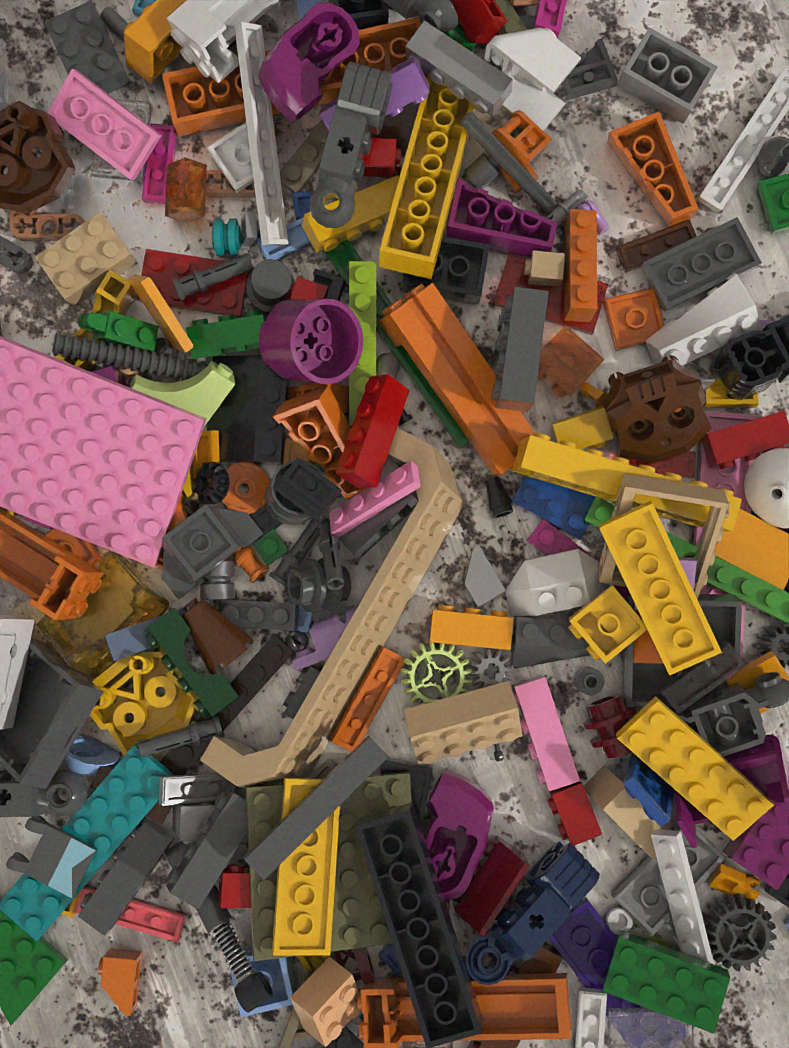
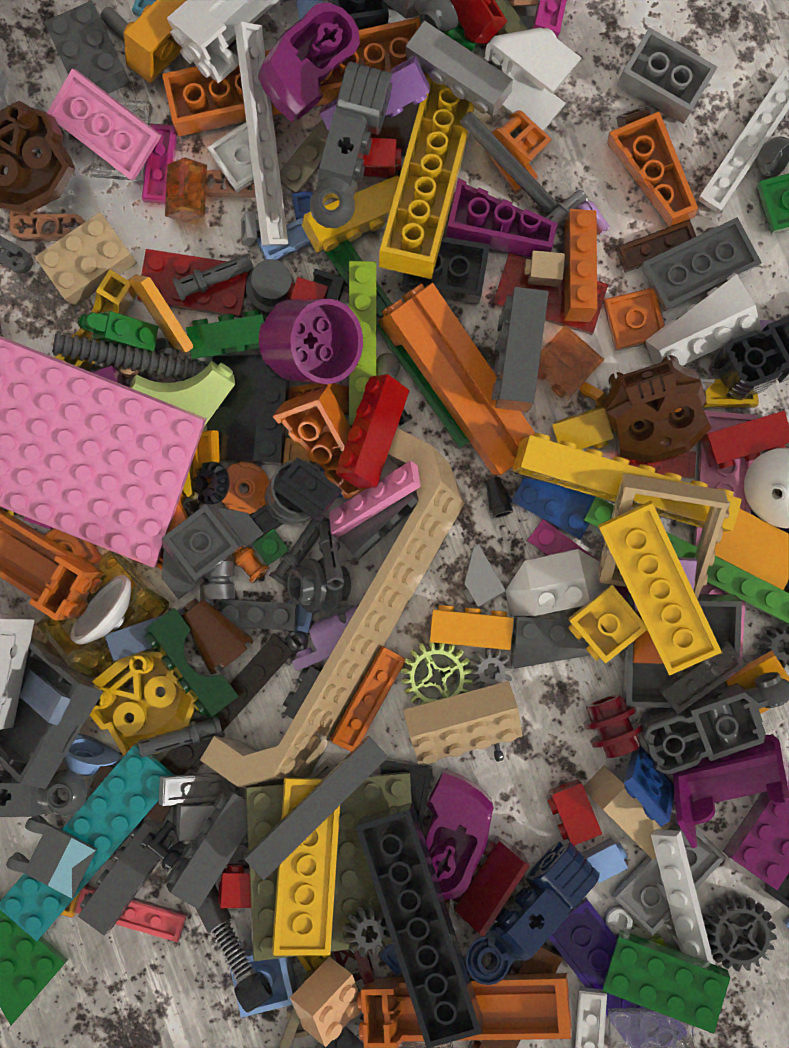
(43, 696): none -> sand blue tile
(103, 612): none -> white dish
(121, 977): orange slope -> none
(154, 844): none -> black piece
(226, 237): teal wheel -> none
(361, 921): none -> dark grey gear
(481, 171): dark grey brick -> none
(545, 733): bright pink brick -> none
(581, 677): dark grey brick -> none
(591, 73): dark grey wing -> none
(607, 858): none -> light blue brick
(632, 116): none -> reddish brown tile
(694, 768): yellow plate -> none
(733, 881): light orange plate -> none

